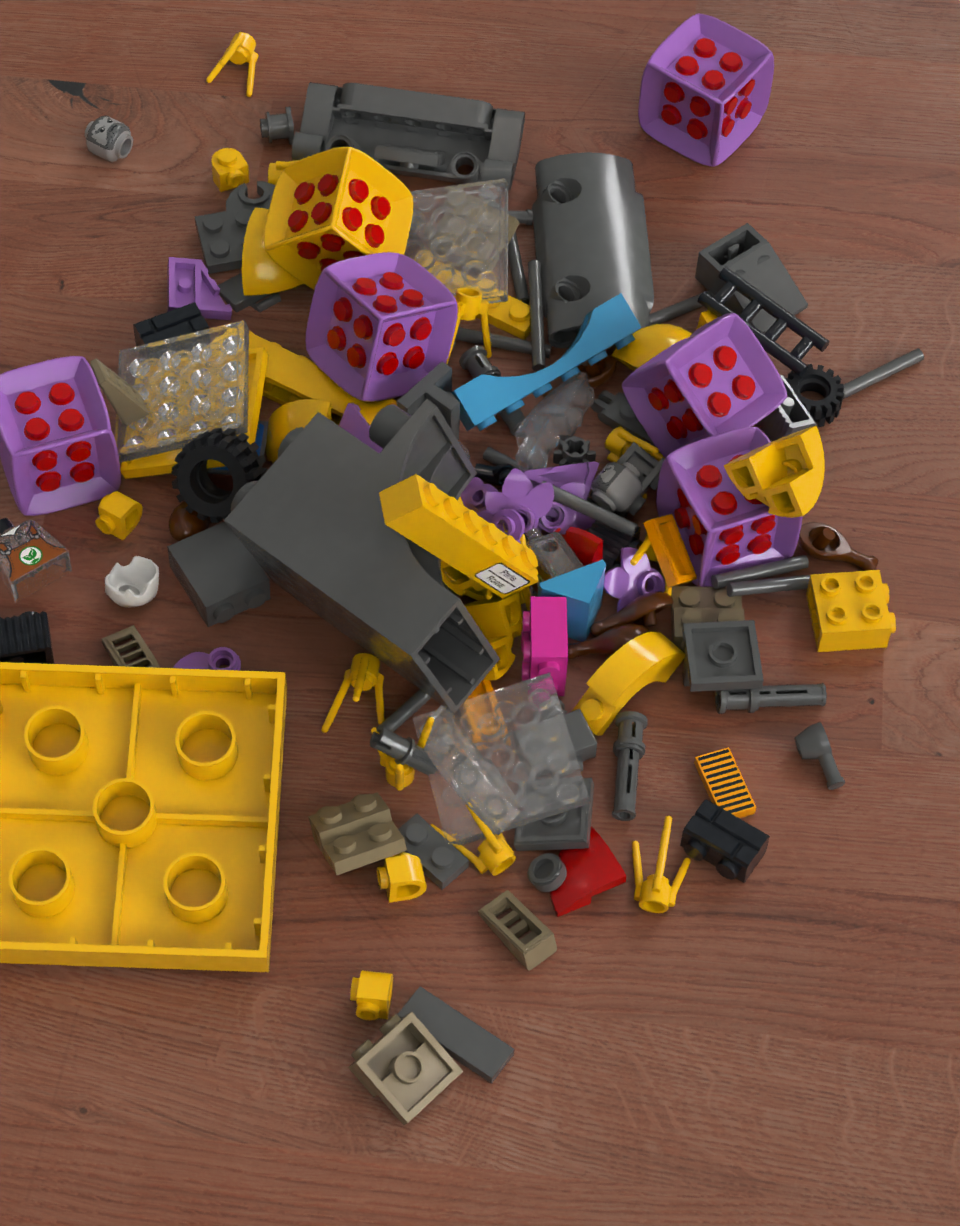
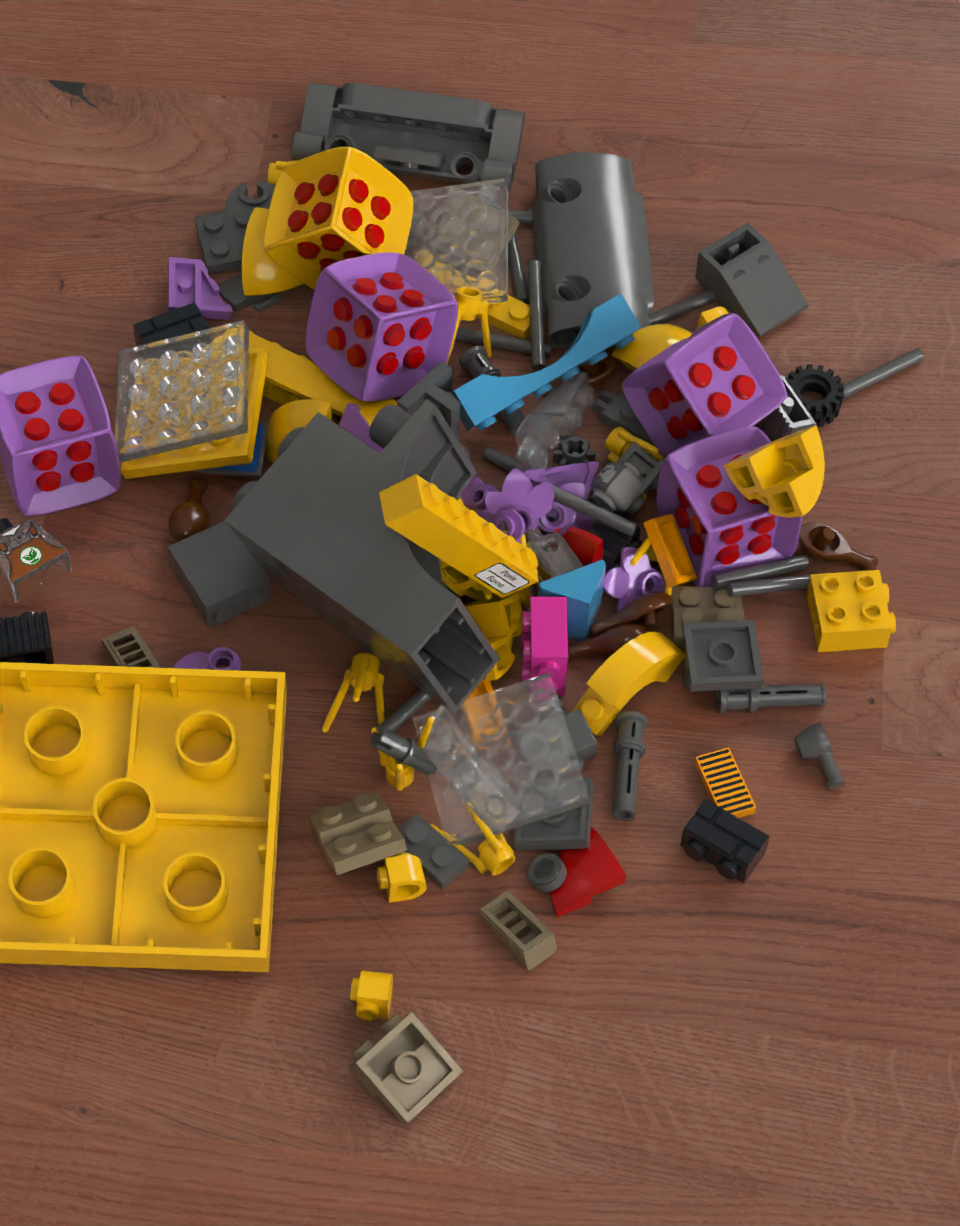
(108, 138): light grey head -> none
(118, 515): yellow plate -> none
(121, 395): dark tan slope -> none
(134, 583): white hair -> none
(193, 478): black tyre -> none
(229, 169): yellow plate -> none
(239, 52): yellow plant -> none
(278, 126): dark grey brick -> none
(460, 1035): dark grey tile -> none
(493, 474): black arm -> none
(655, 893): yellow plant -> none
(705, 89): medium lavender piece -> none
(784, 319): black bar -> none

